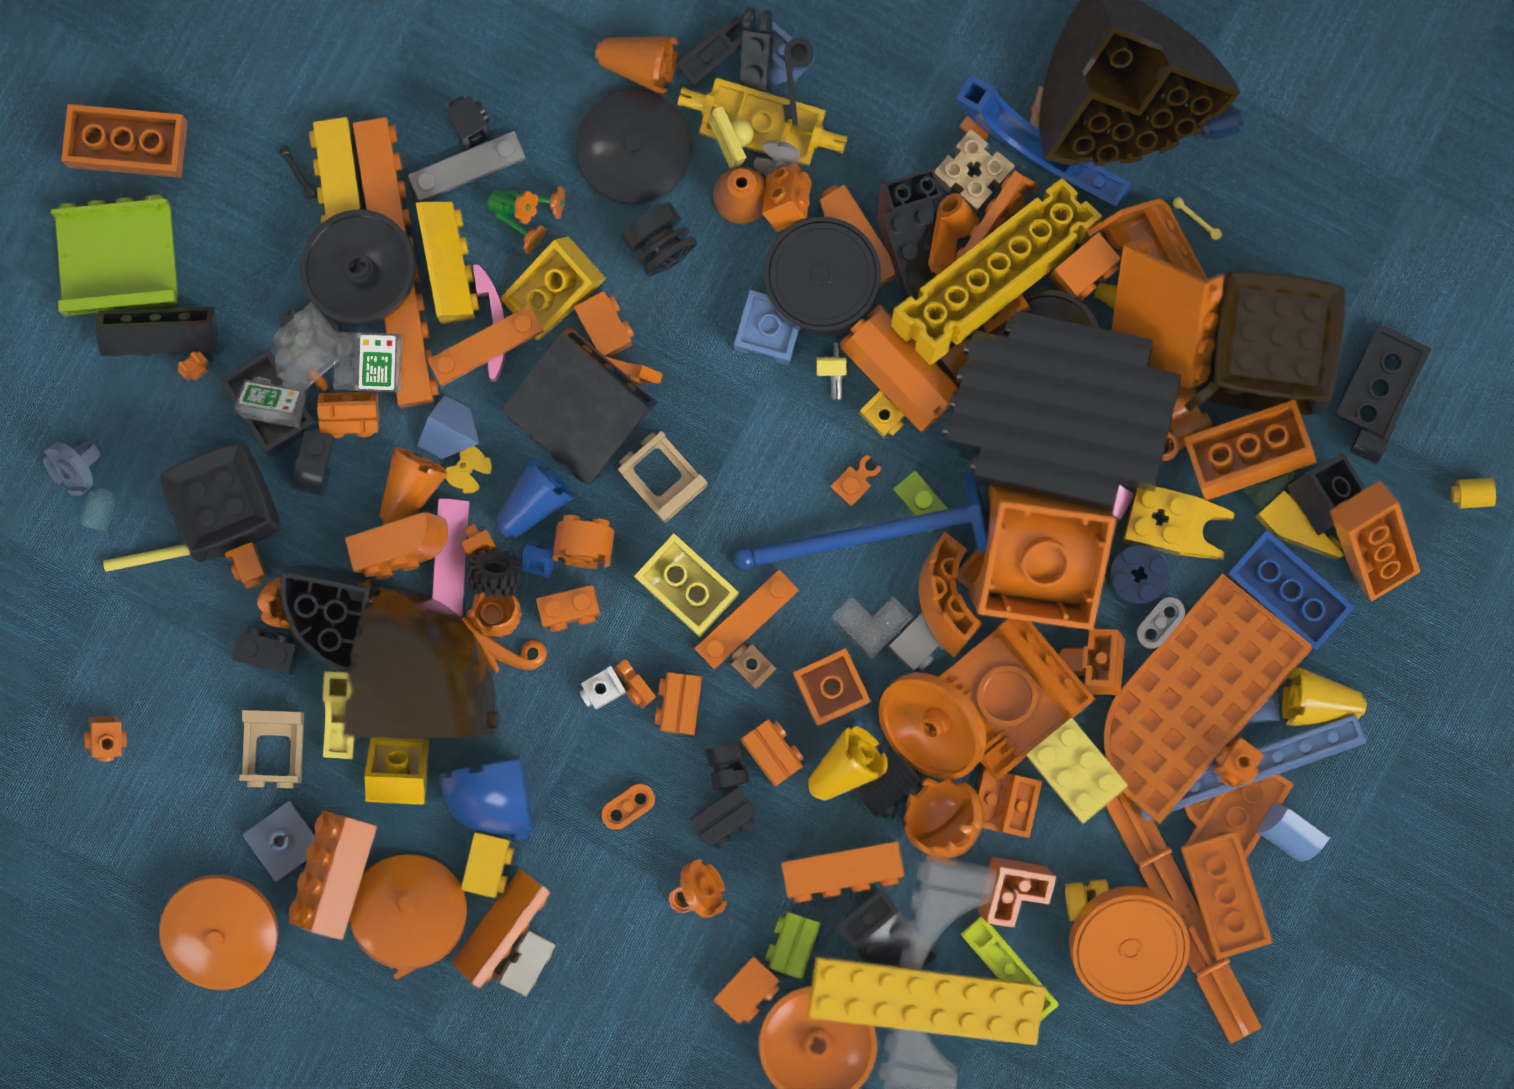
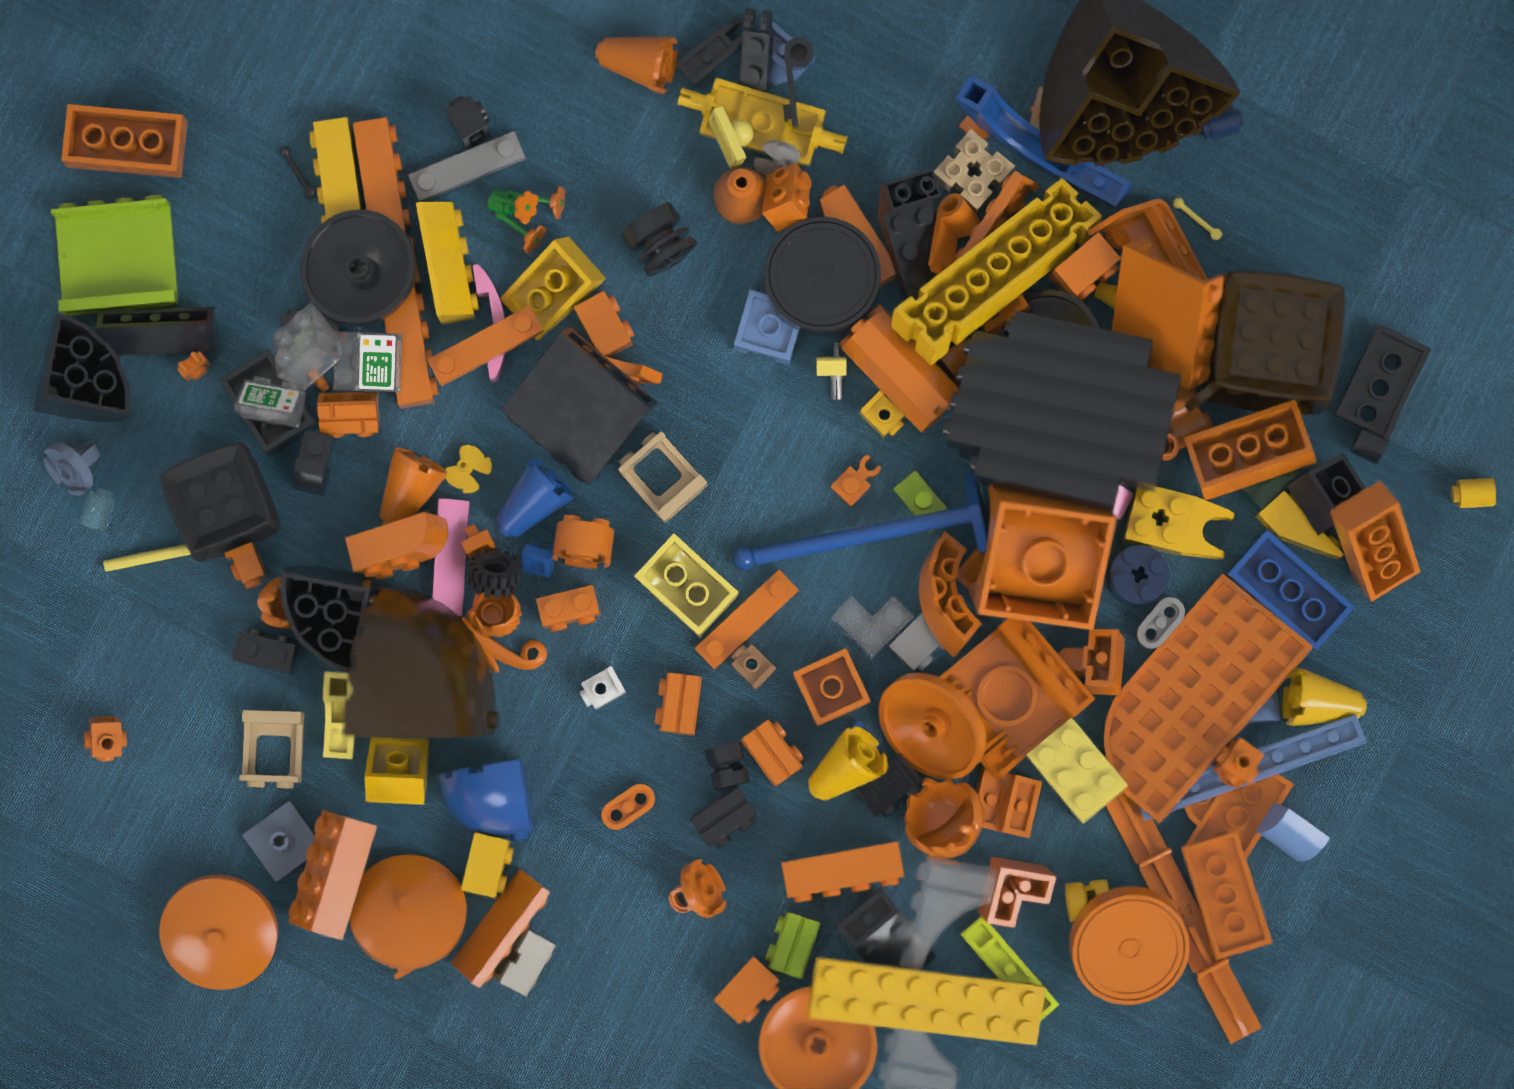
(81, 375): none -> black brick
(448, 429): medium blue slope -> none
(633, 146): black dish -> none
(637, 689): orange plate -> none

